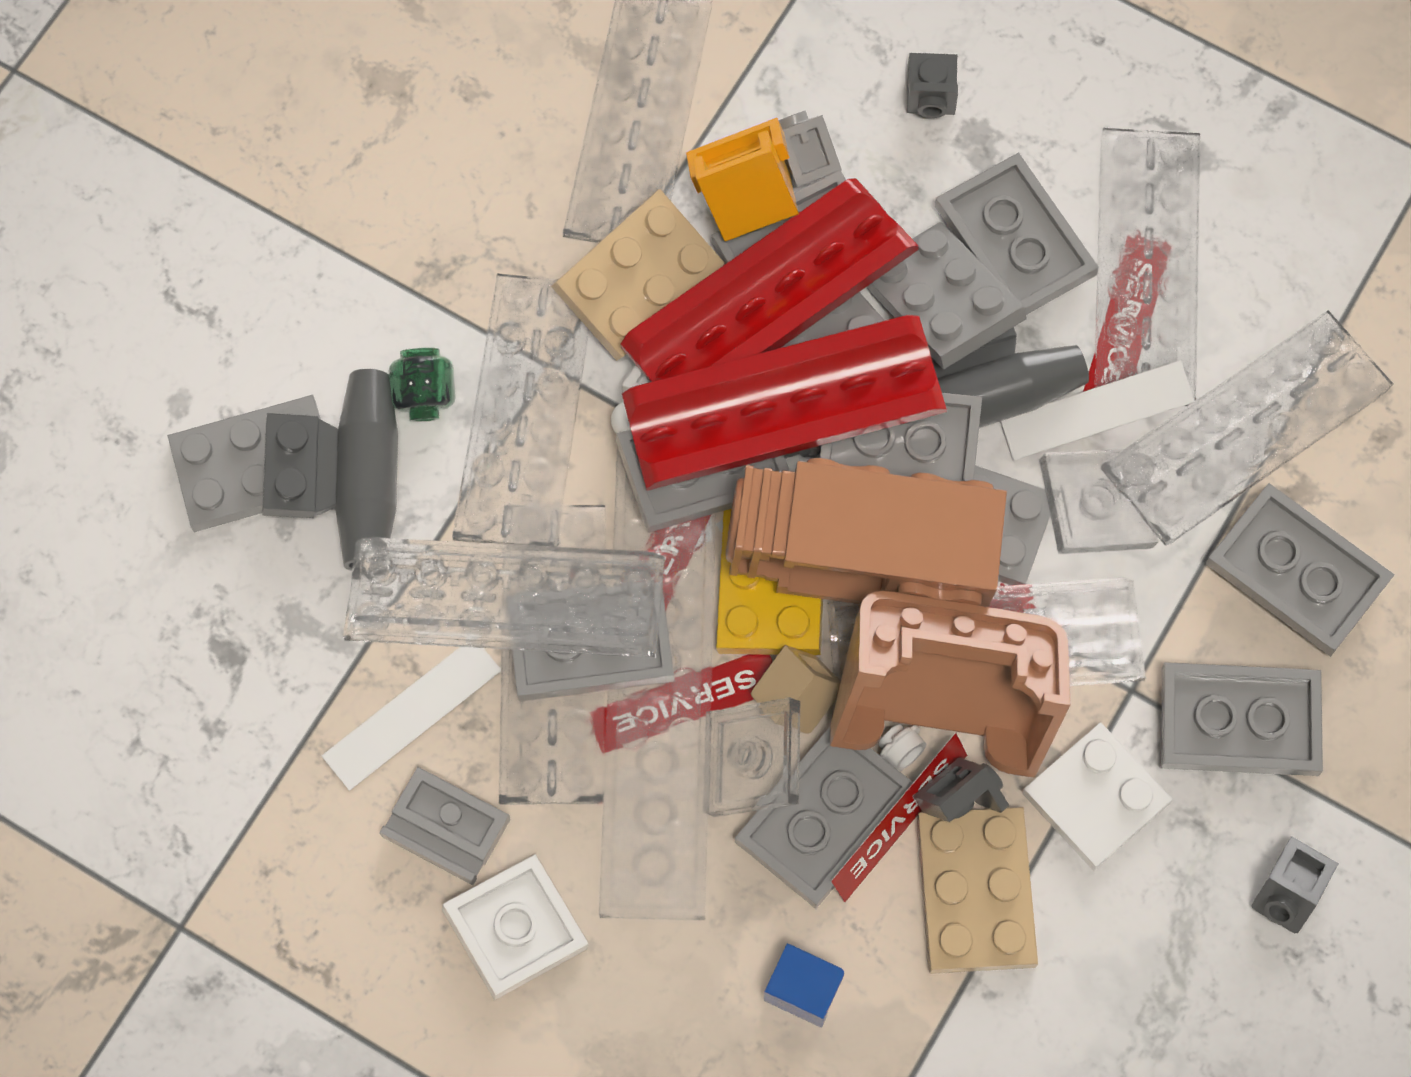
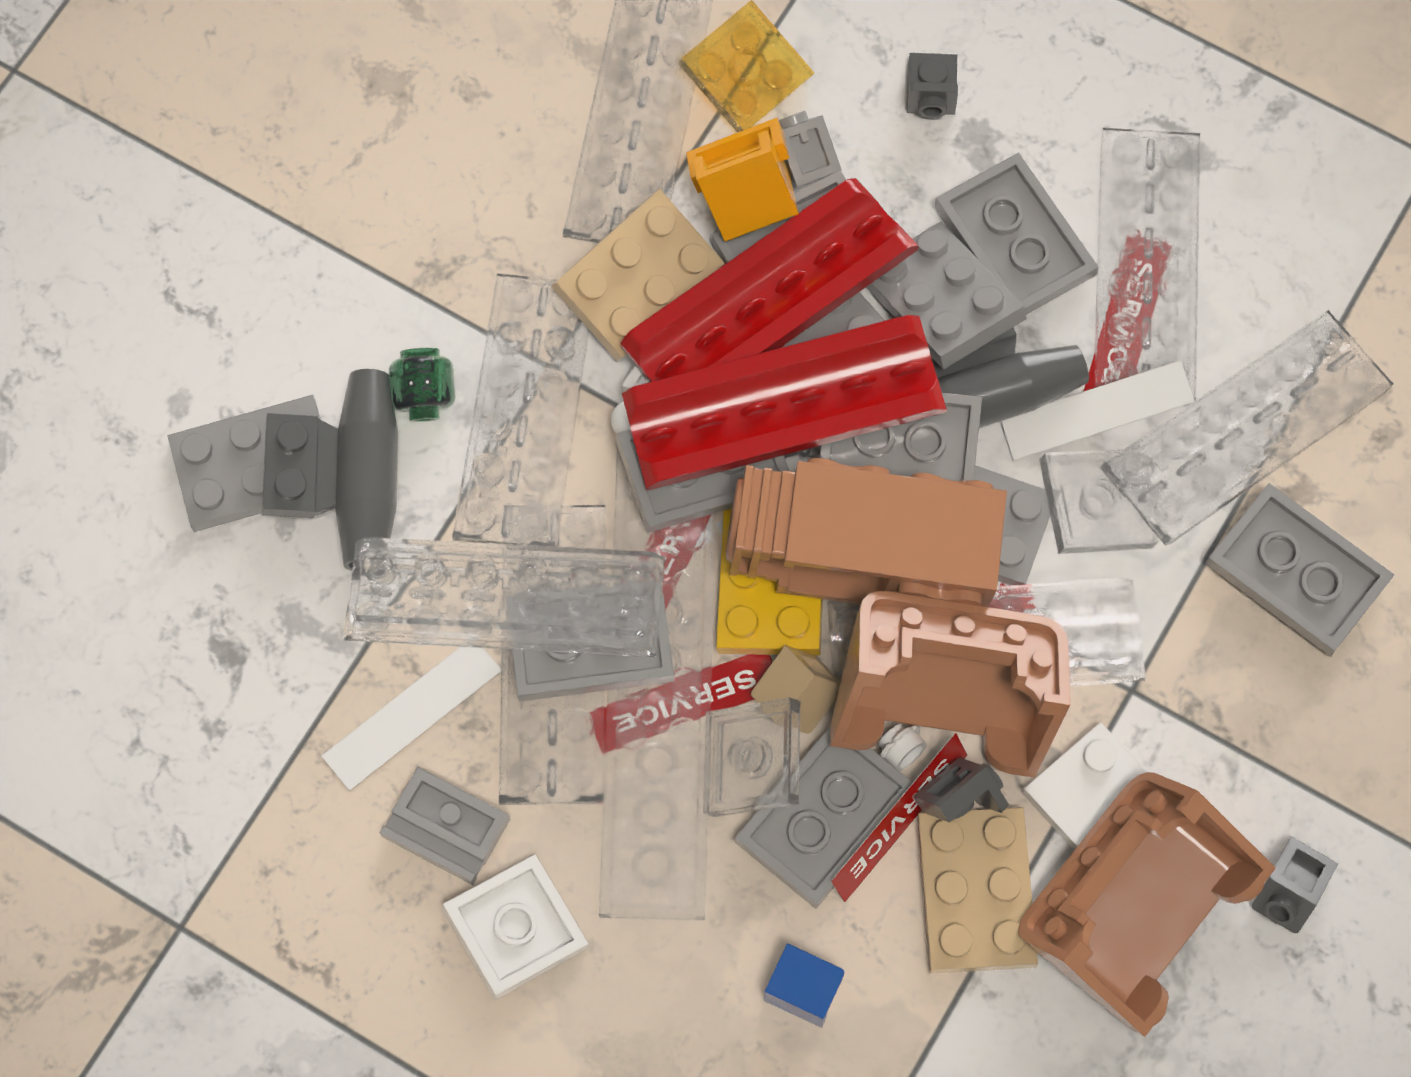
(746, 67): none -> clear yellow plate
(1140, 894): none -> nougat windscreen
(1241, 719): light grey plate -> none

